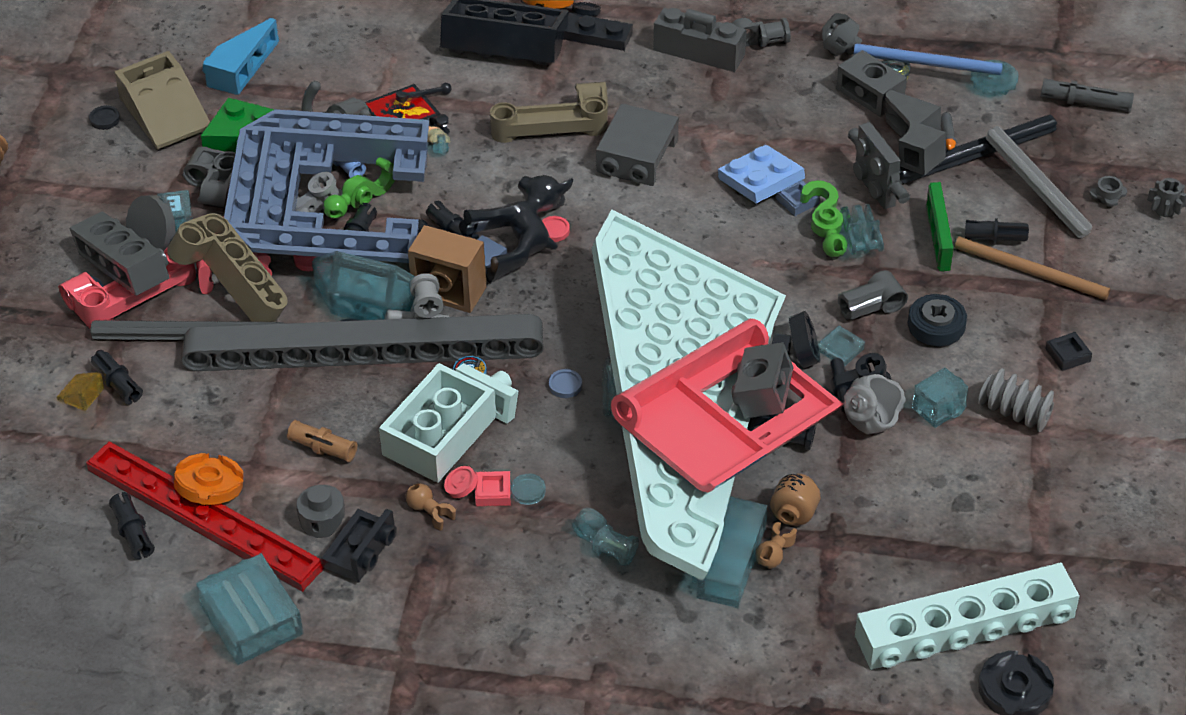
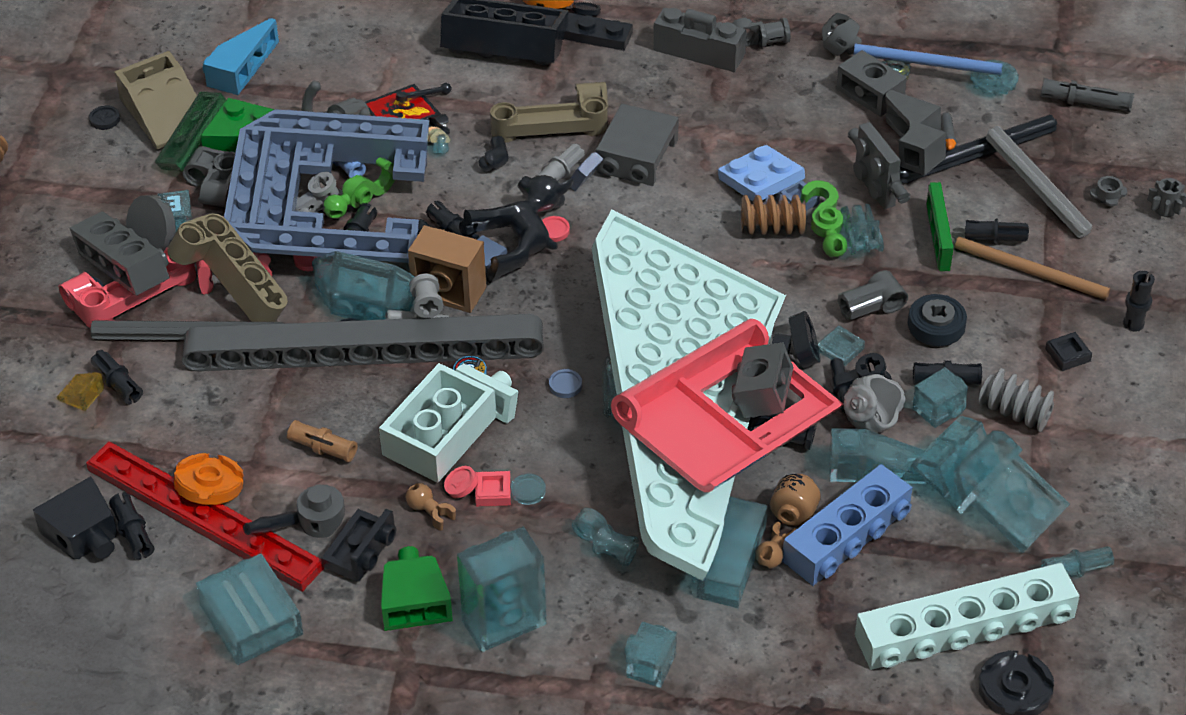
(78, 521): none -> black torso
(188, 133): none -> clear green plate
(268, 523): none -> black piece
(414, 592): none -> green torso
(496, 156): none -> black arm
(502, 588): none -> clear light blue brick
(560, 166): none -> light grey axle
(585, 170): none -> sand blue tile
(650, 654): none -> clear light blue brick
(773, 214): none -> medium nougat piece
(847, 525): none -> medium blue brick
(859, 451): none -> clear light blue slope
(967, 372): none -> black pin
(992, 478): none -> clear light blue piece
(1077, 563): none -> clear light blue axle
(1138, 301): none -> black pin

